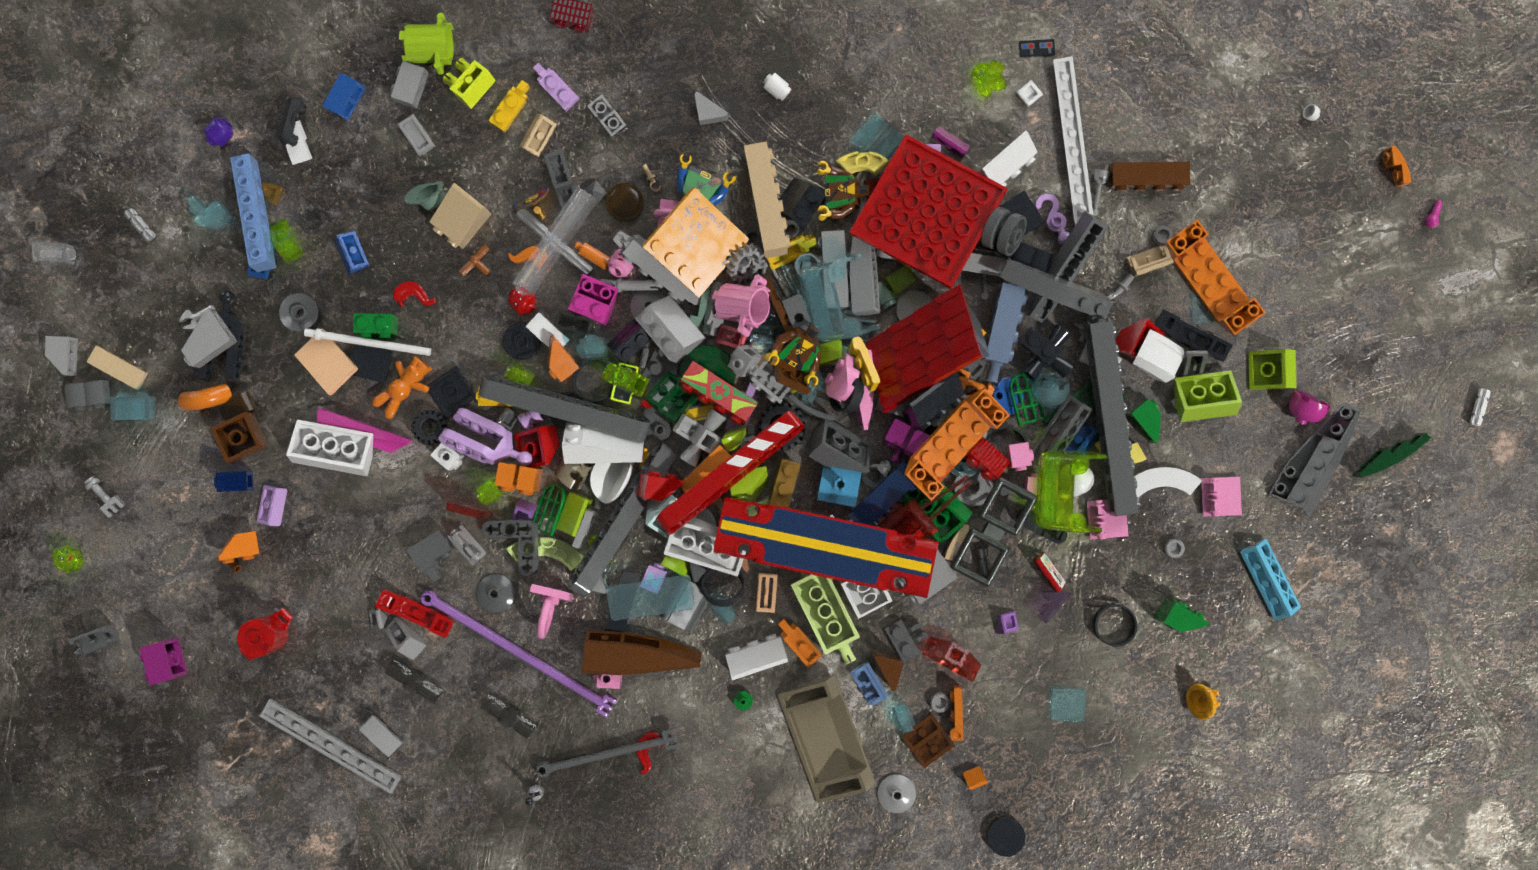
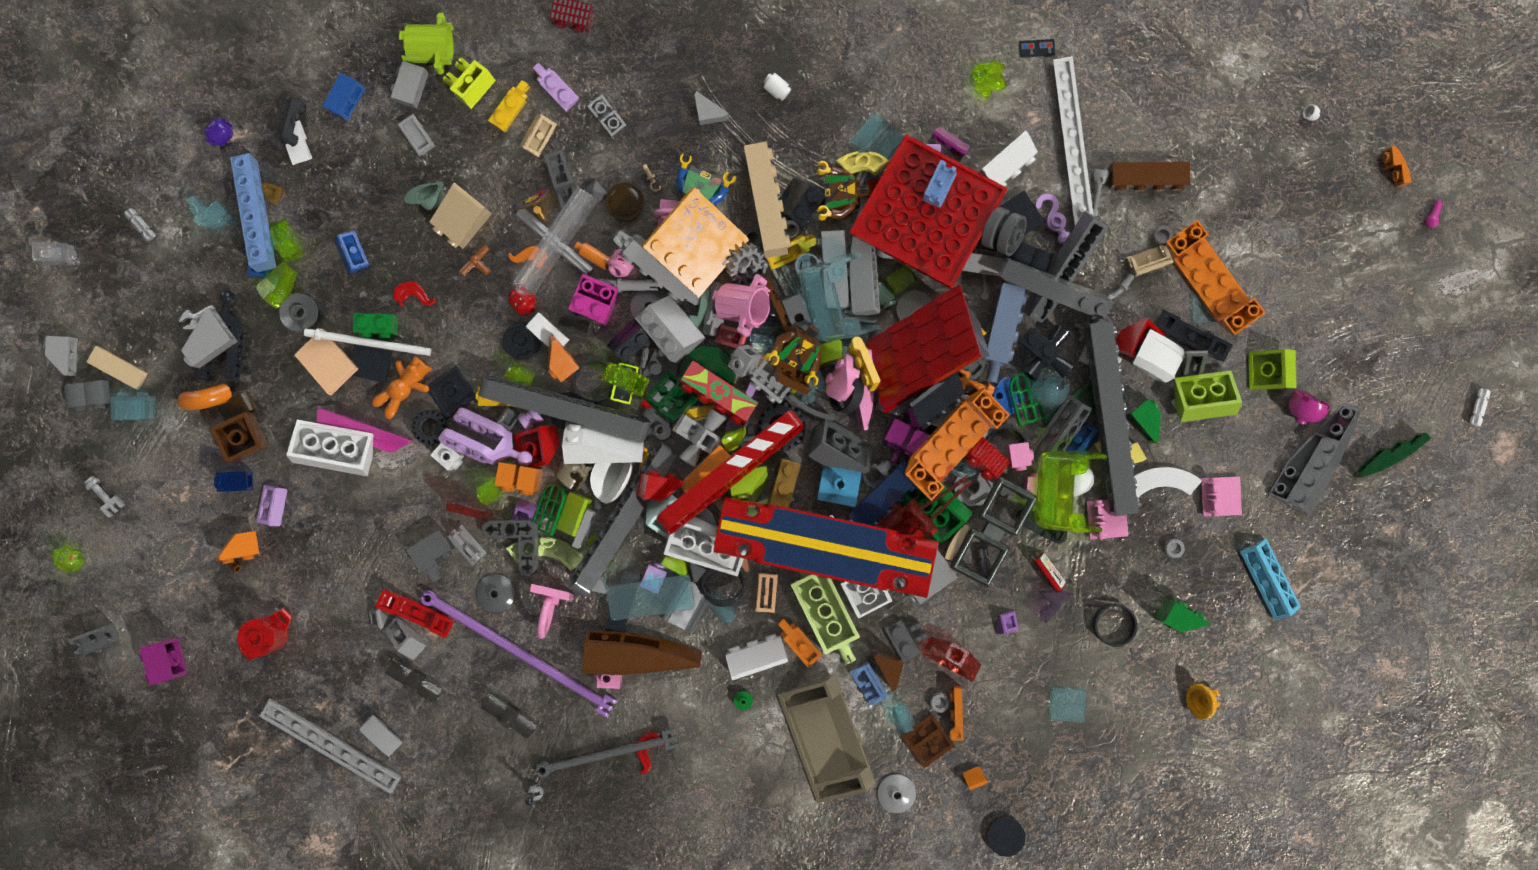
(277, 285): none -> clear neon green slope
(593, 348): clear light blue brick -> none
(939, 184): none -> medium blue hinge
(1029, 93): white tile -> none

